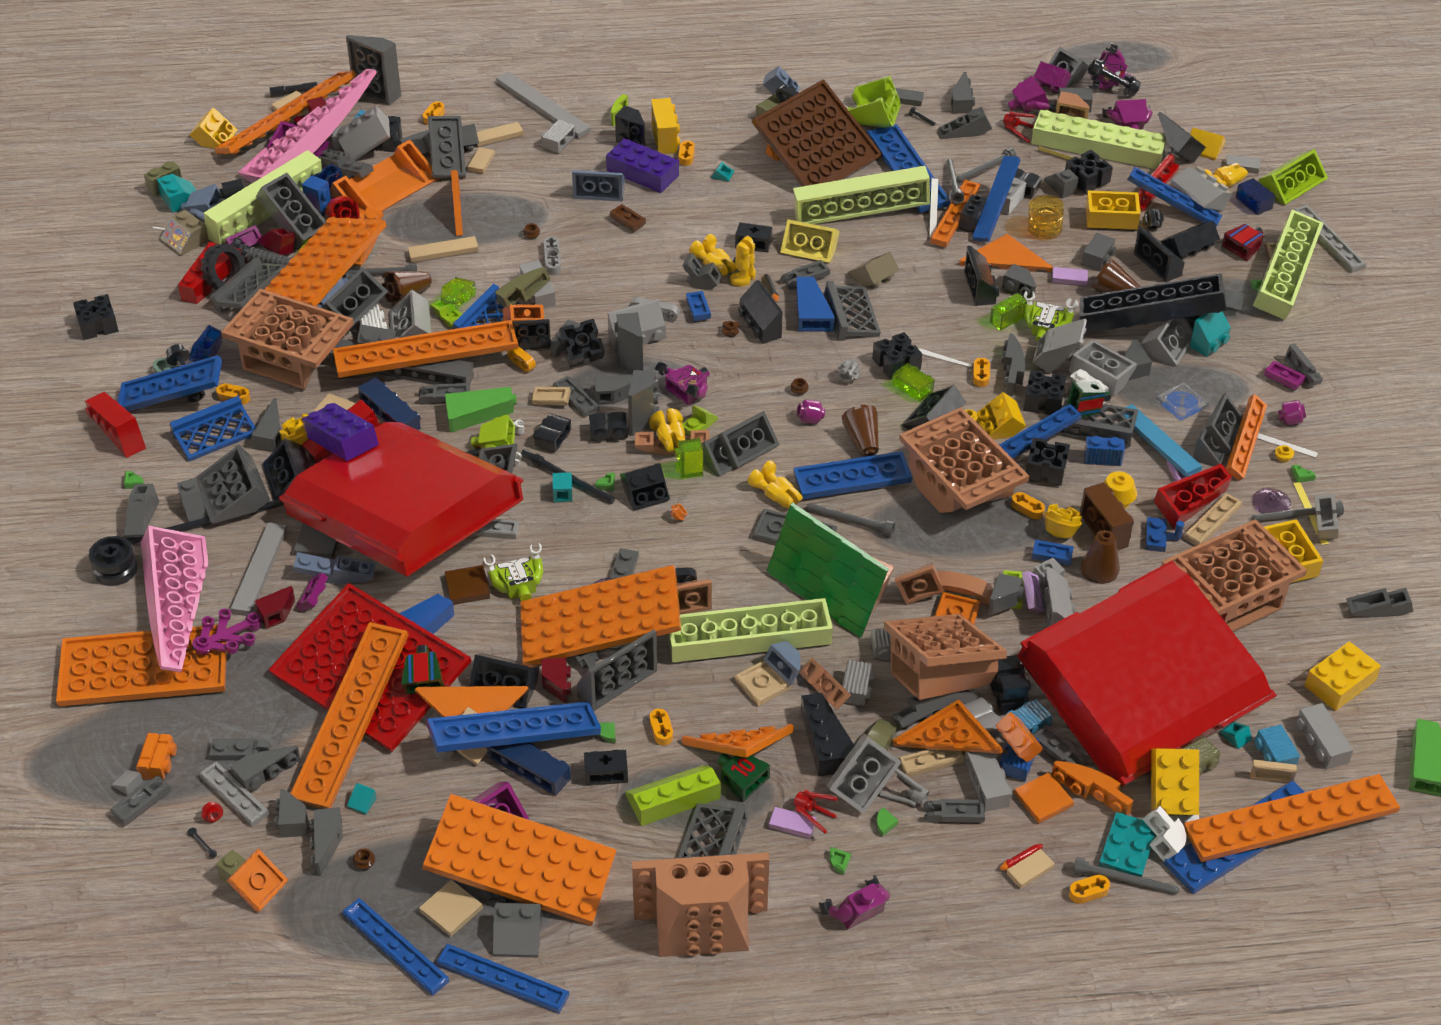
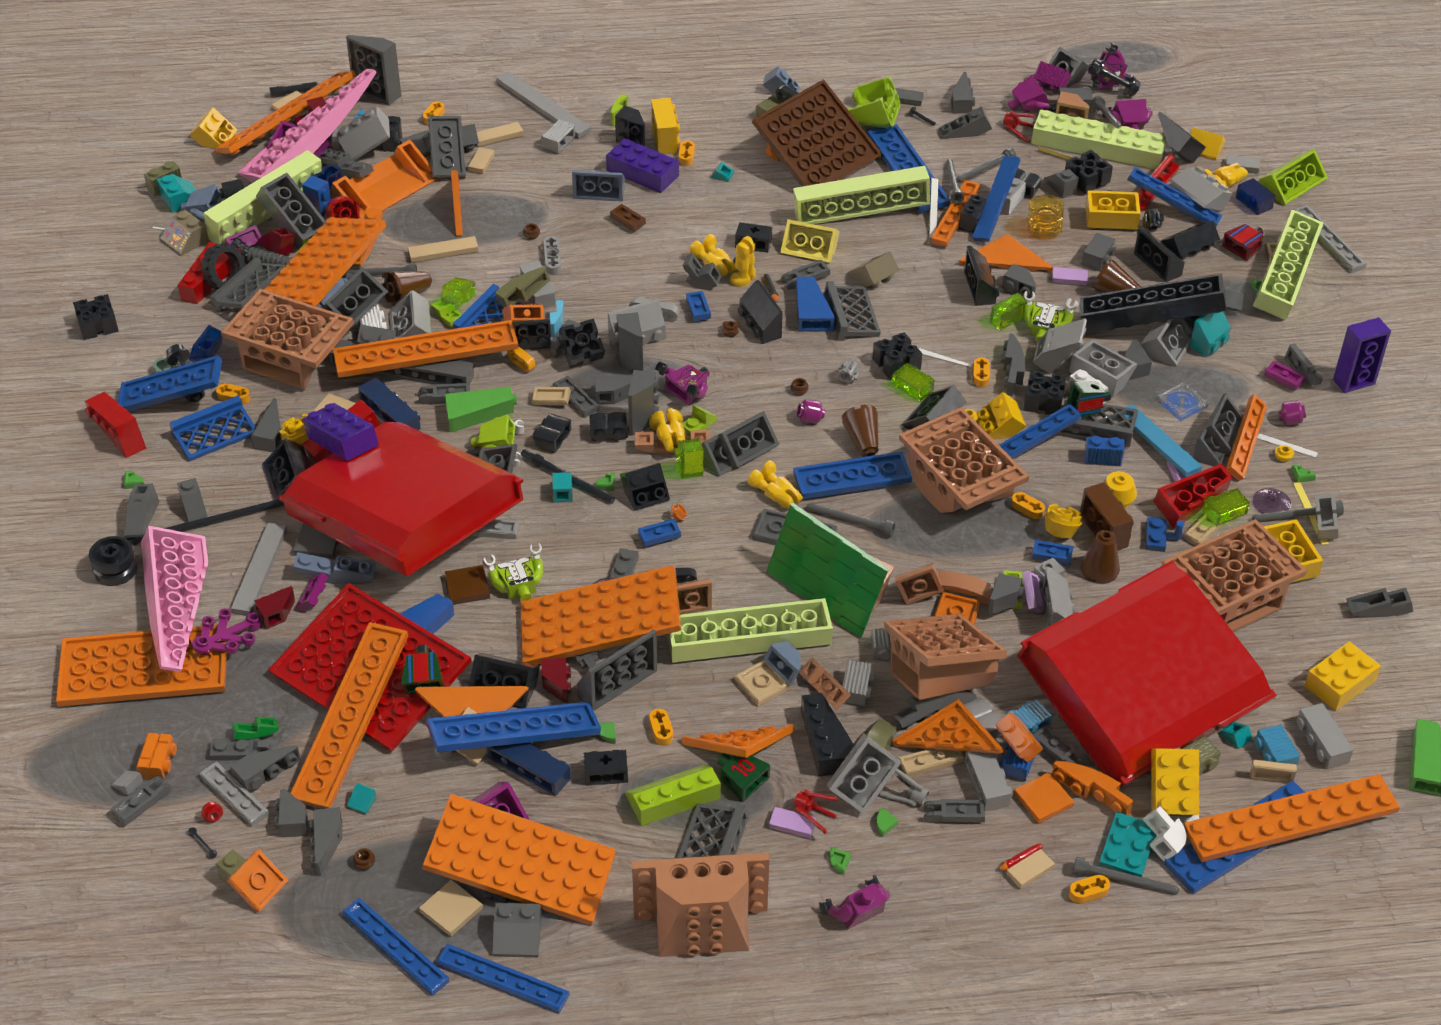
(232, 486): dark grey slope -> none
(261, 727): none -> green slope
(557, 318): none -> medium azure slope
(659, 532): none -> blue plate
(1010, 685): black brick -> none
(1047, 461): black brick -> none
(1099, 104): none -> dark grey piece
(1226, 506): none -> clear neon green brick
(1361, 355): none -> dark purple brick

